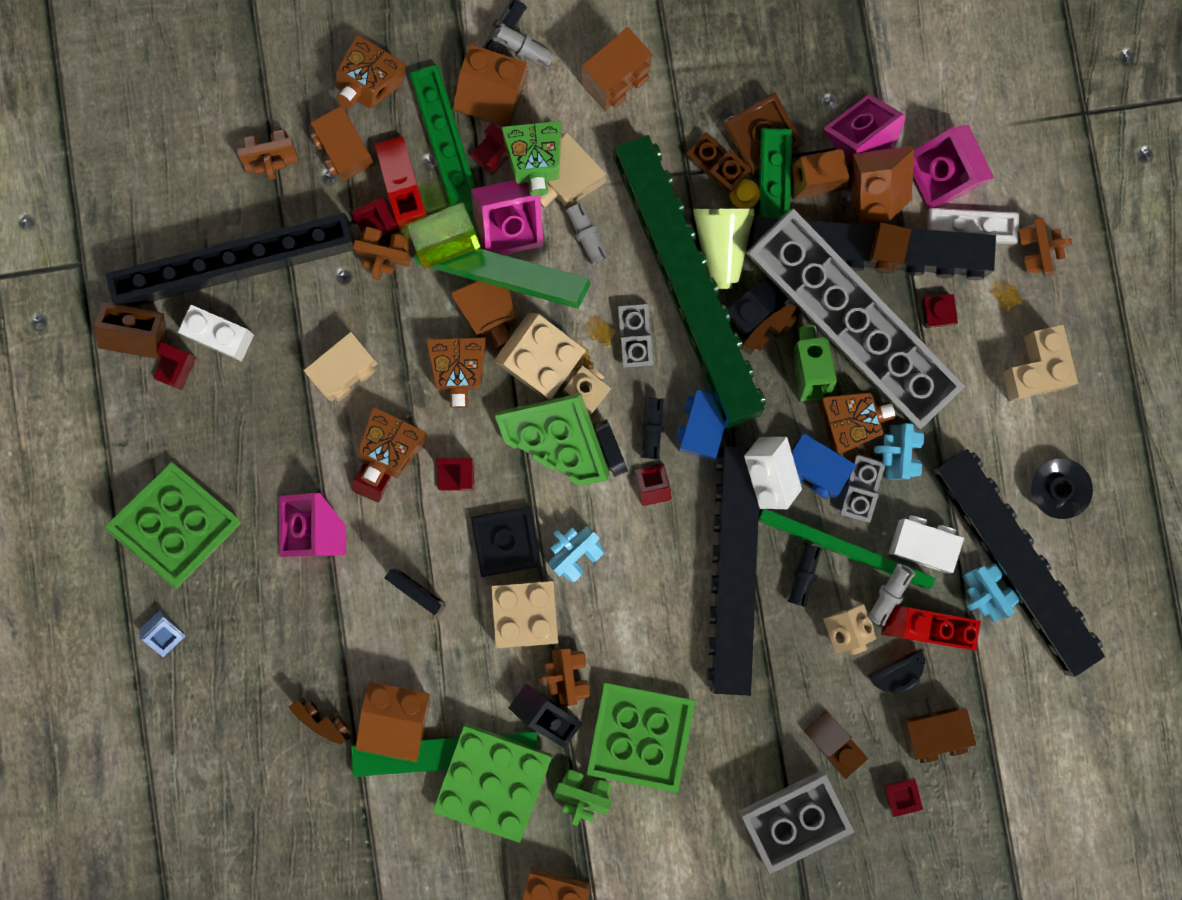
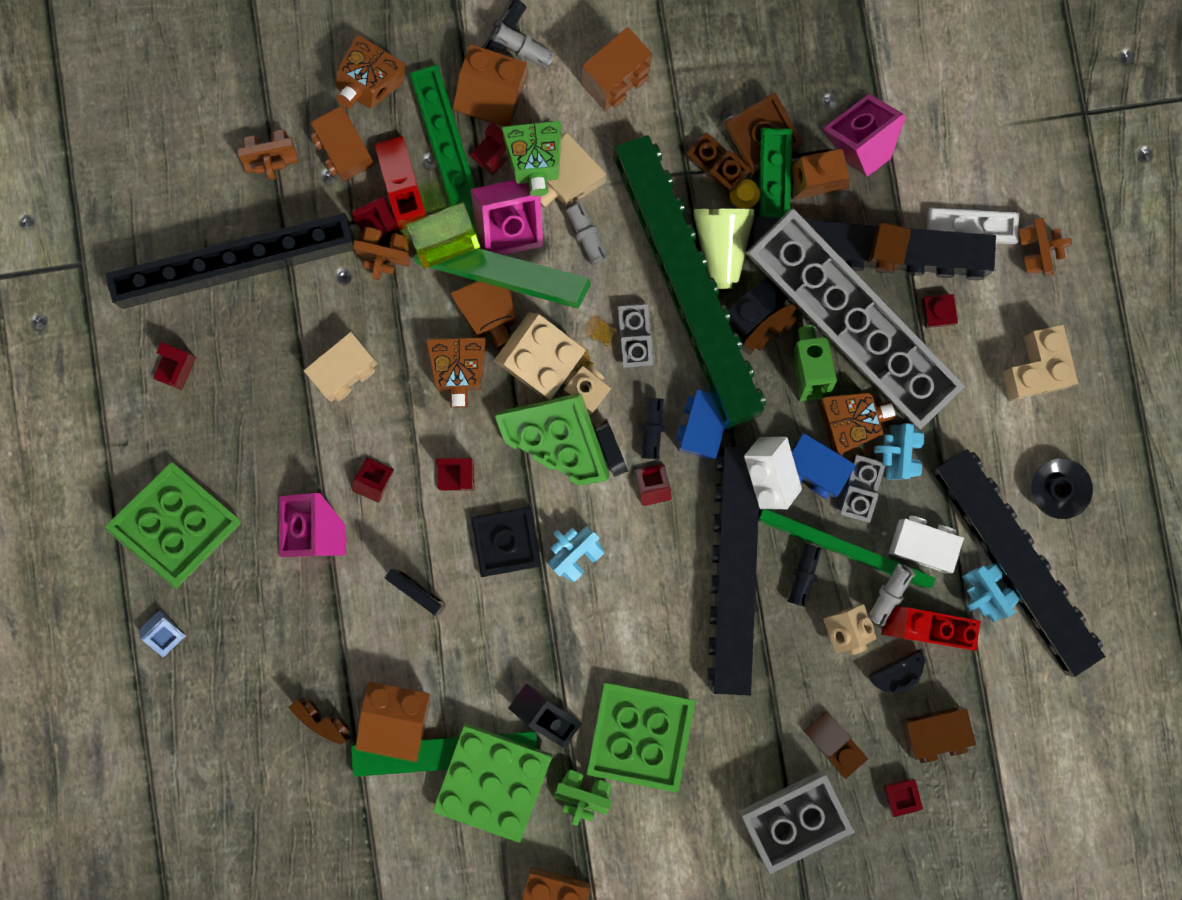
(129, 330): reddish brown brick -> none
(216, 333): white brick -> none
(388, 446): dark orange torso -> none
(525, 614): tan brick -> none
(561, 677): dark orange hips -> none
(881, 183): dark orange slope -> none
(950, 166): dark pink slope -> none
(1009, 298): clear yellow piece -> none

